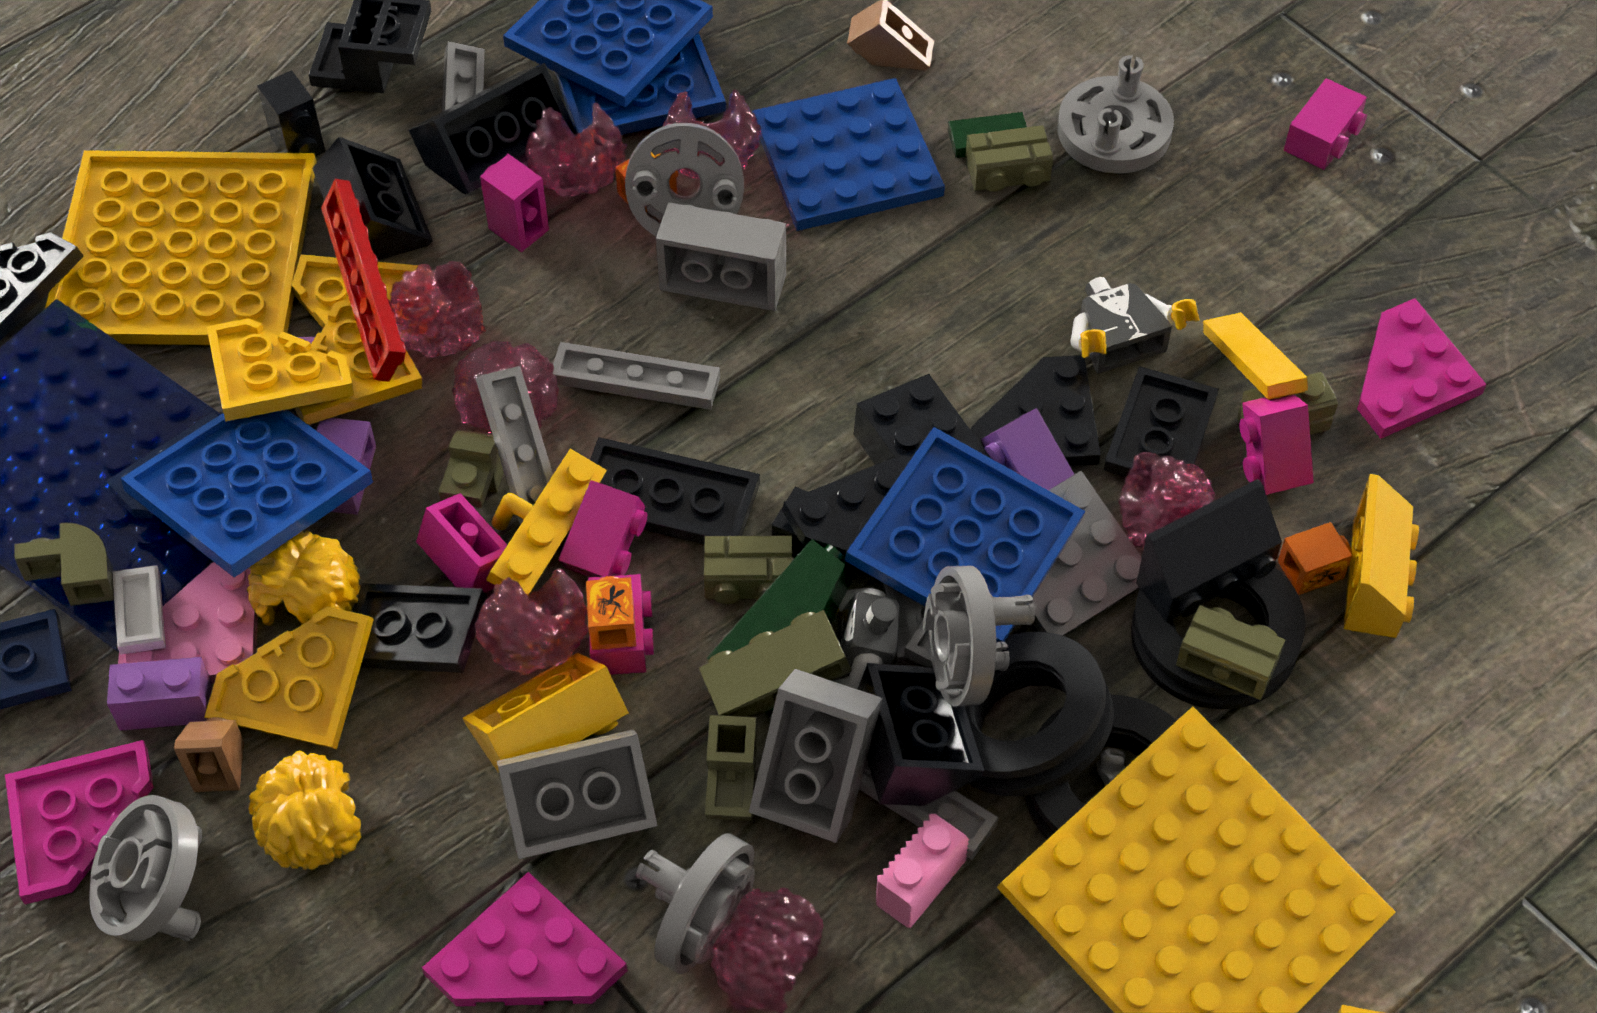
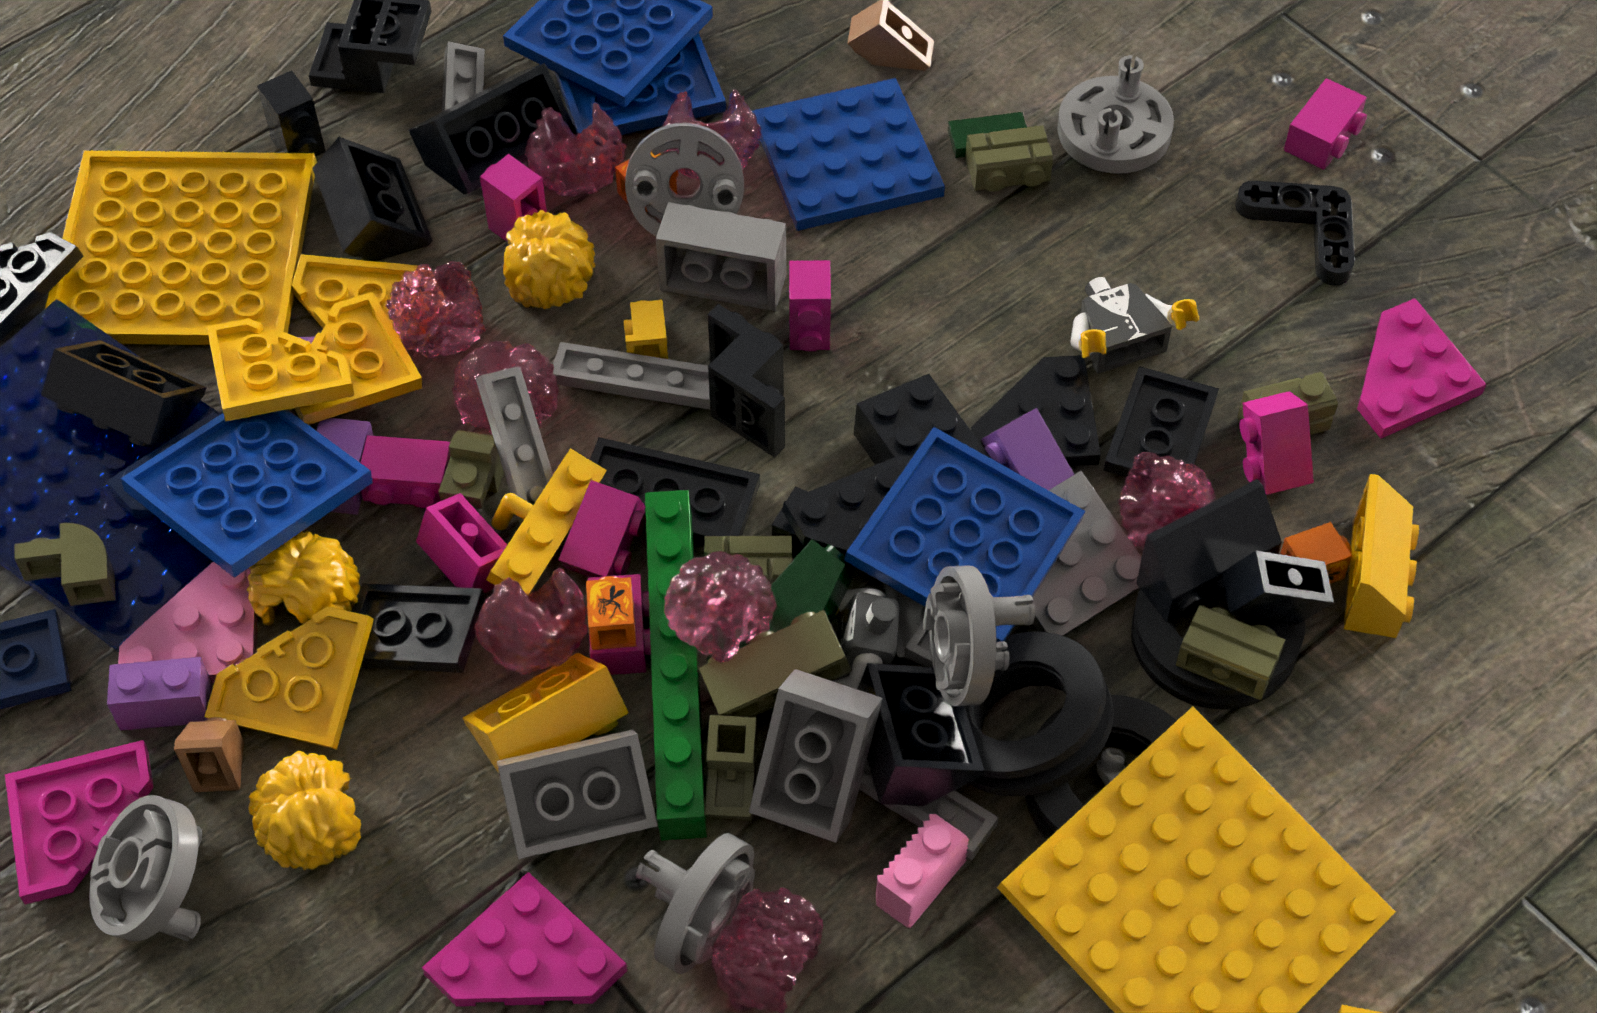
(120, 391): none -> black slope
(138, 610): white tile -> none
(363, 281): red plate -> none
(404, 470): none -> dark pink brick
(547, 260): none -> yellow hair
(646, 329): none -> yellow brick
(674, 676): none -> green brick
(719, 603): none -> clear pink hair
(746, 380): none -> black bracket
(809, 305): none -> dark pink brick
(1255, 356): yellow tile -> none
(1277, 587): none -> black brick
(1315, 211): none -> black beam

